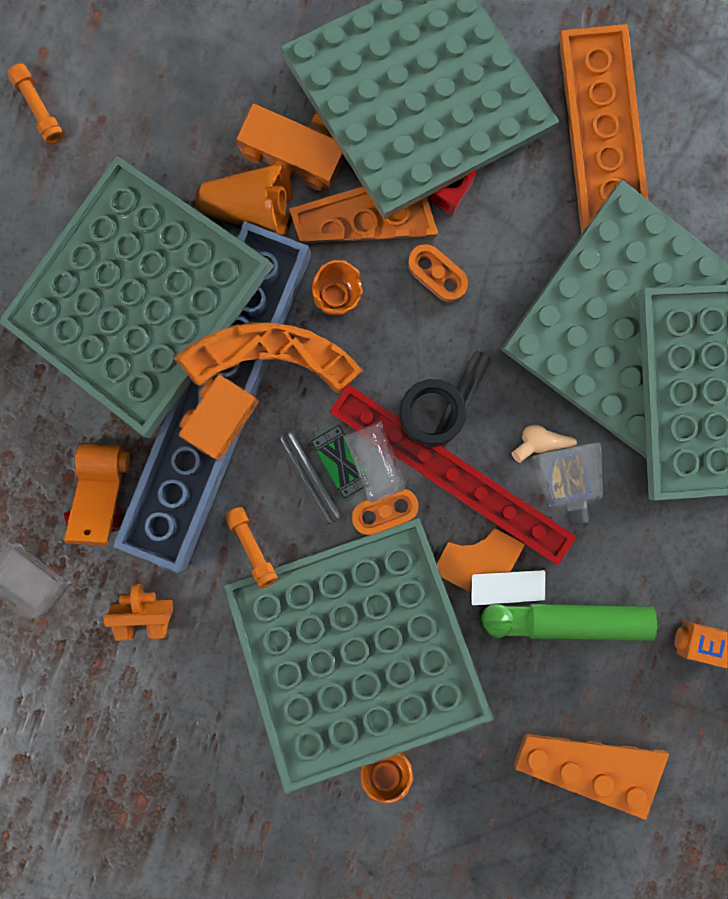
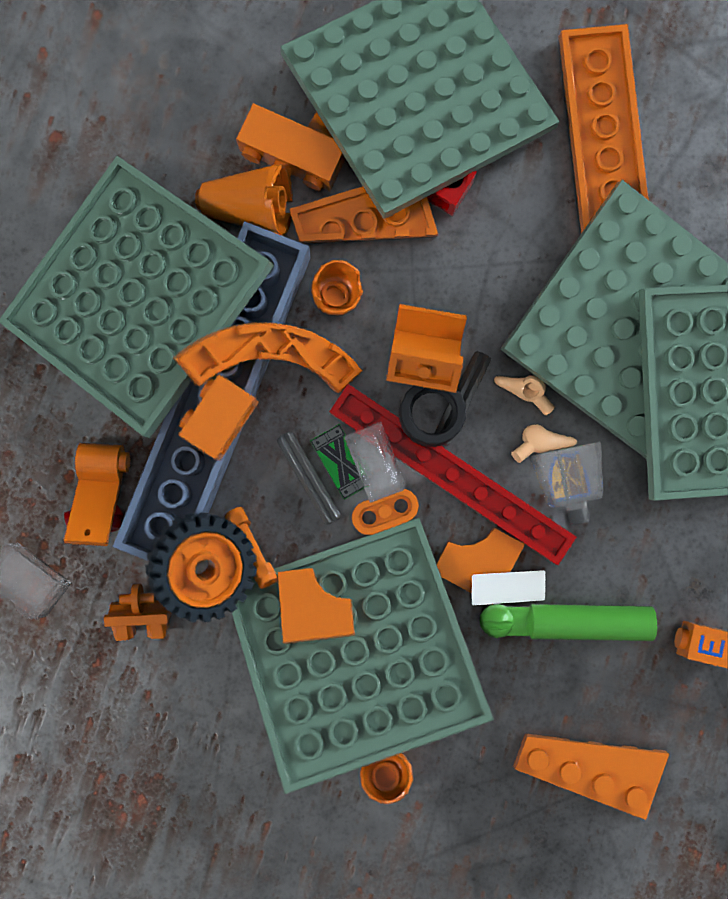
(24, 82): orange bar -> none
(177, 555): none -> wheel
(311, 612): none -> orange tile
(427, 348): none -> orange panel
(441, 271): orange plate -> none
(528, 389): none -> light nougat animal

